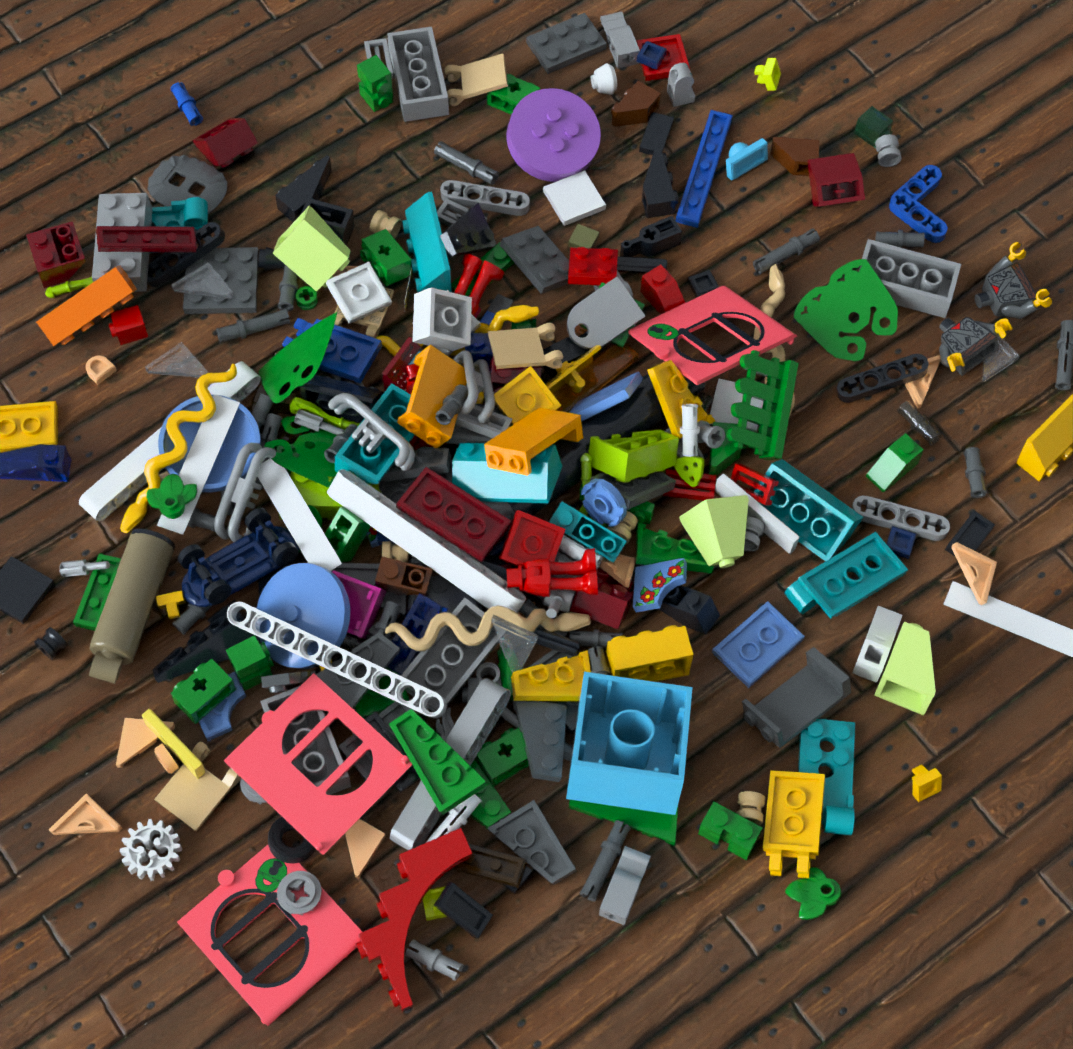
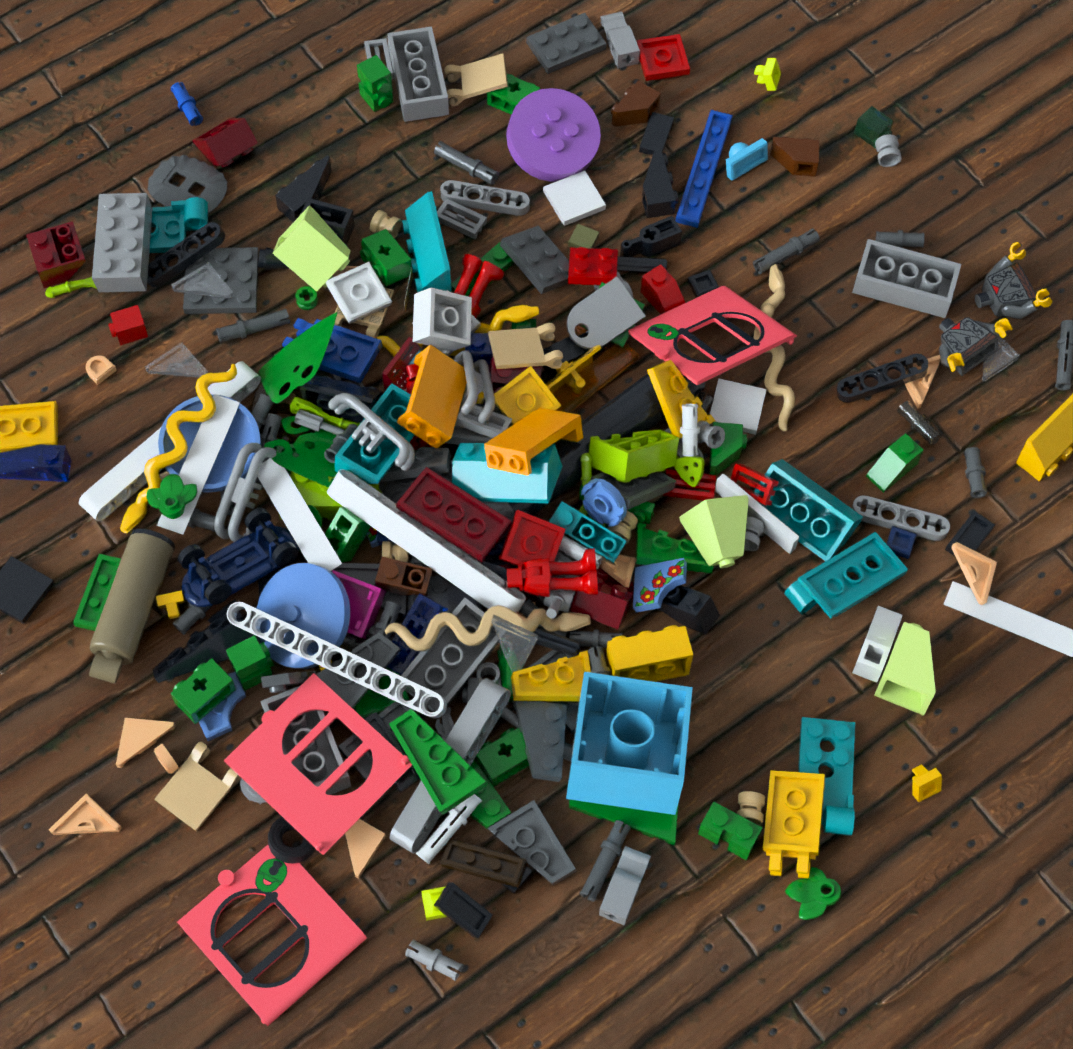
(50, 643): black wheel -> none
(81, 567): light grey axle -> none
(86, 306): orange brick -> none
(144, 835): white gear -> none
(146, 239): dark red tile -> none
(177, 747): light yellow tile -> none
(288, 289): dark grey pin -> none
(293, 882): light grey gear -> none
(387, 941): red arch -> none
(452, 404): dark grey pin -> none
(468, 234): black wing -> none
(499, 303): dark grey sticker -> none
(604, 79): white cone -> none
(607, 397): medium blue tile -> none
(651, 55): dark blue tile -> none
(680, 84): light grey leg -> none
(758, 644): medium blue tile -> none
(776, 407): green fence -> none
(799, 700): dark grey panel -> none
(835, 180): dark red slope -> none
(838, 300): green piece -> none
(911, 204): blue beam -> none

